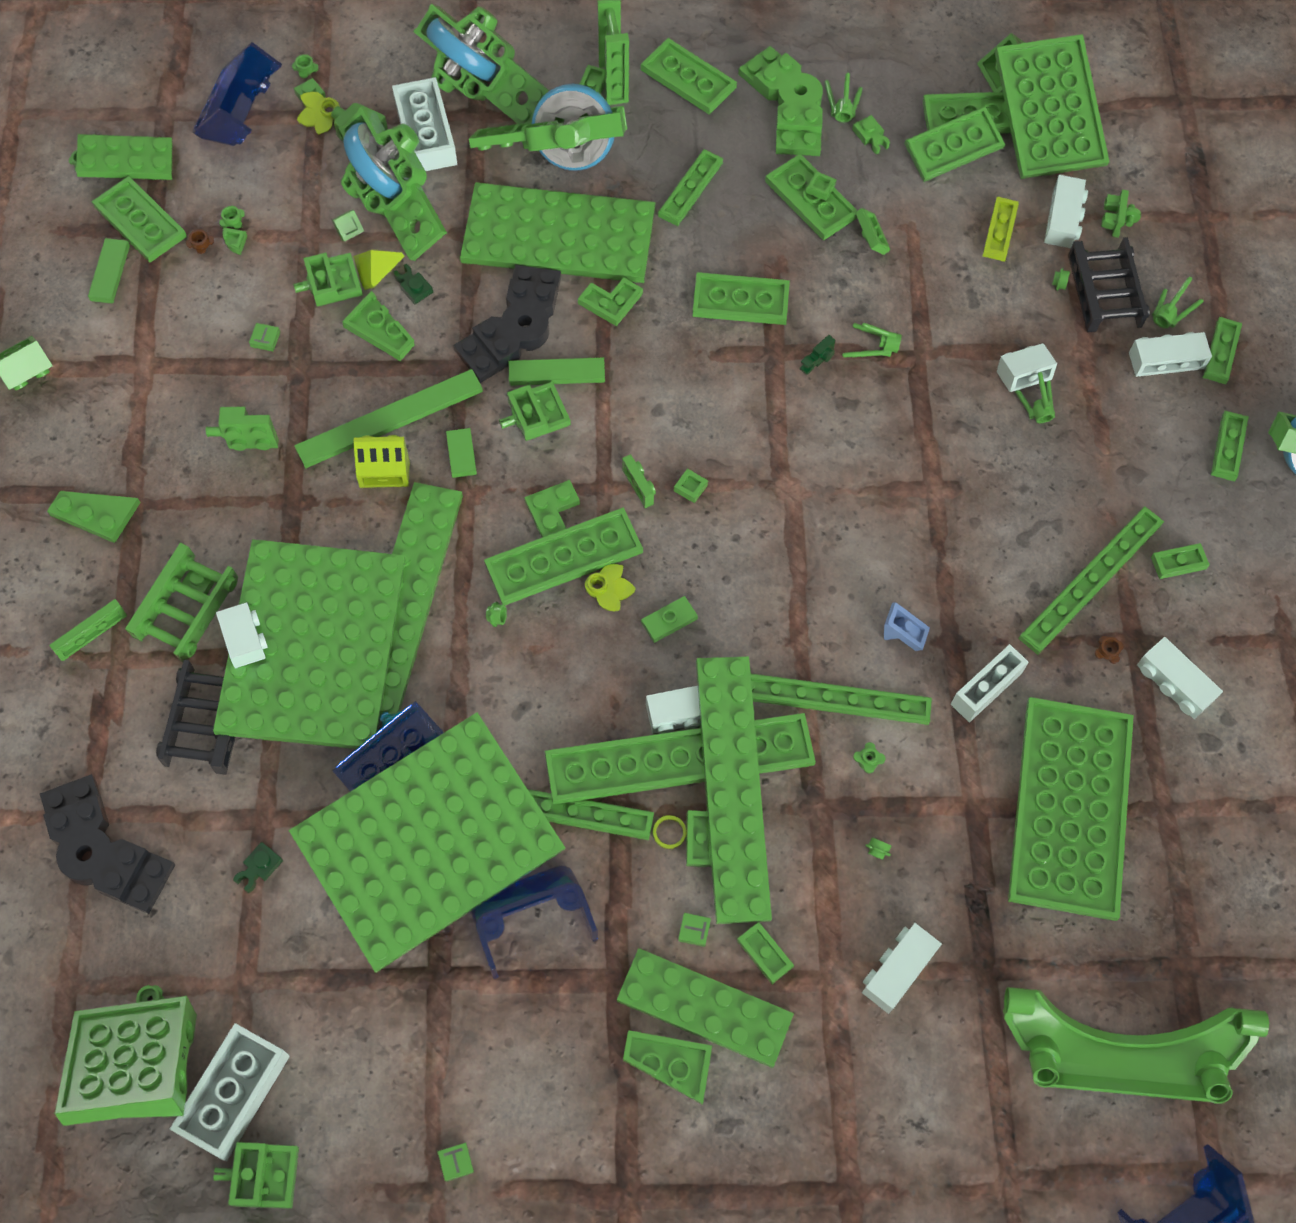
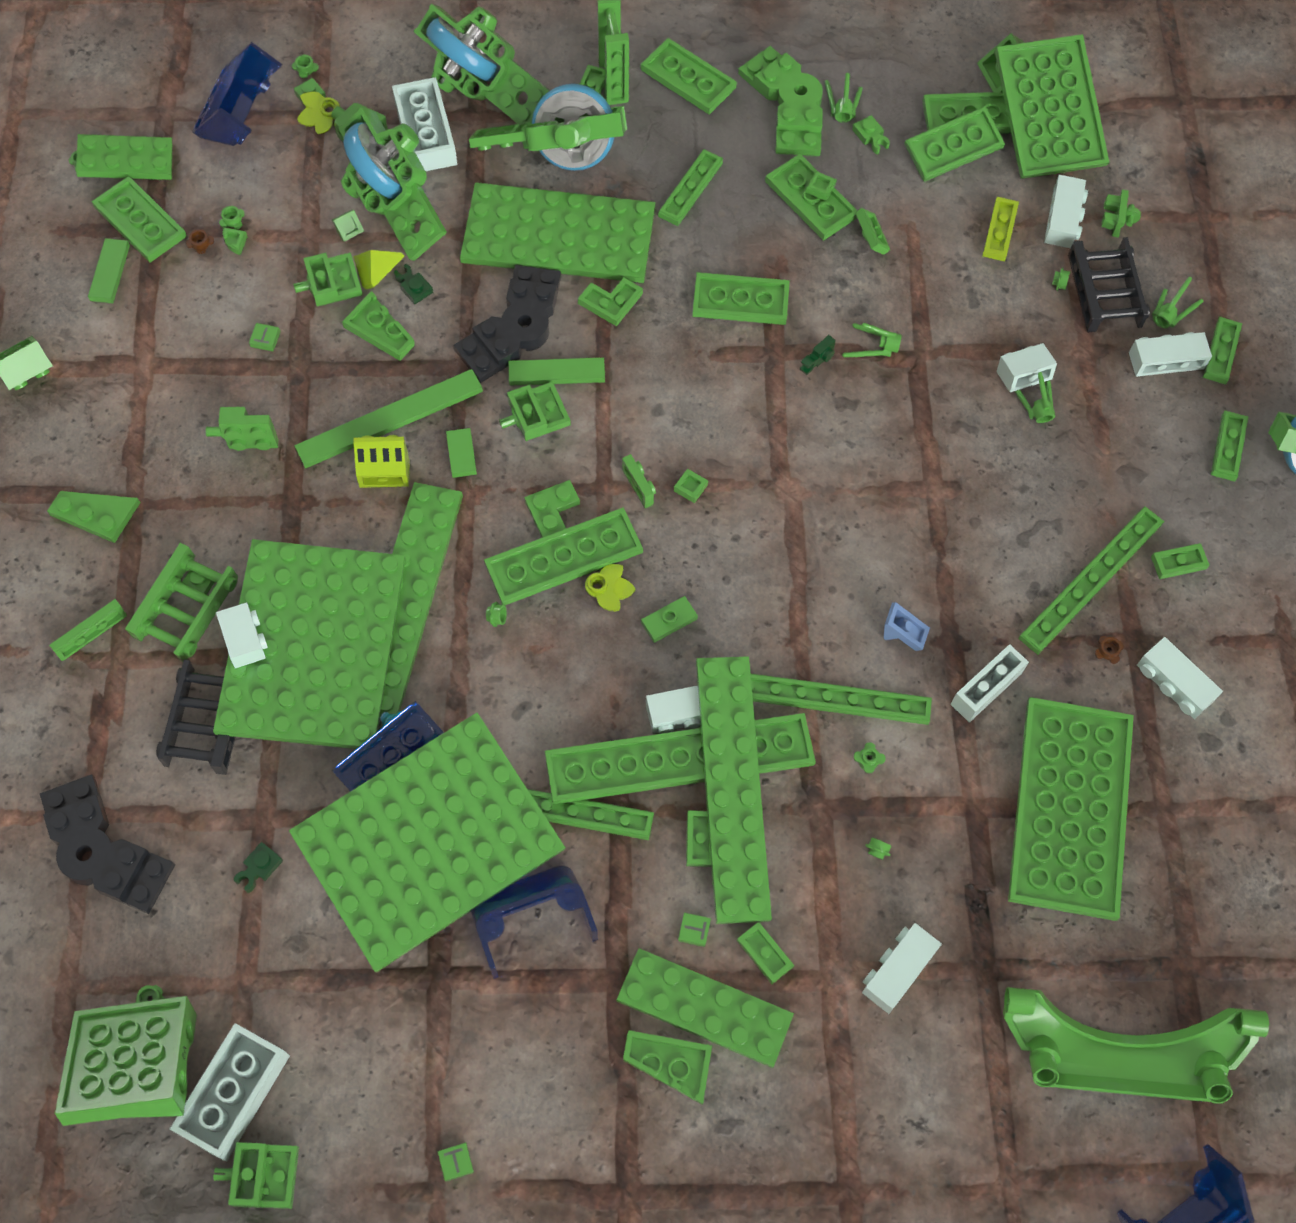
(666, 846): lime piece -> none

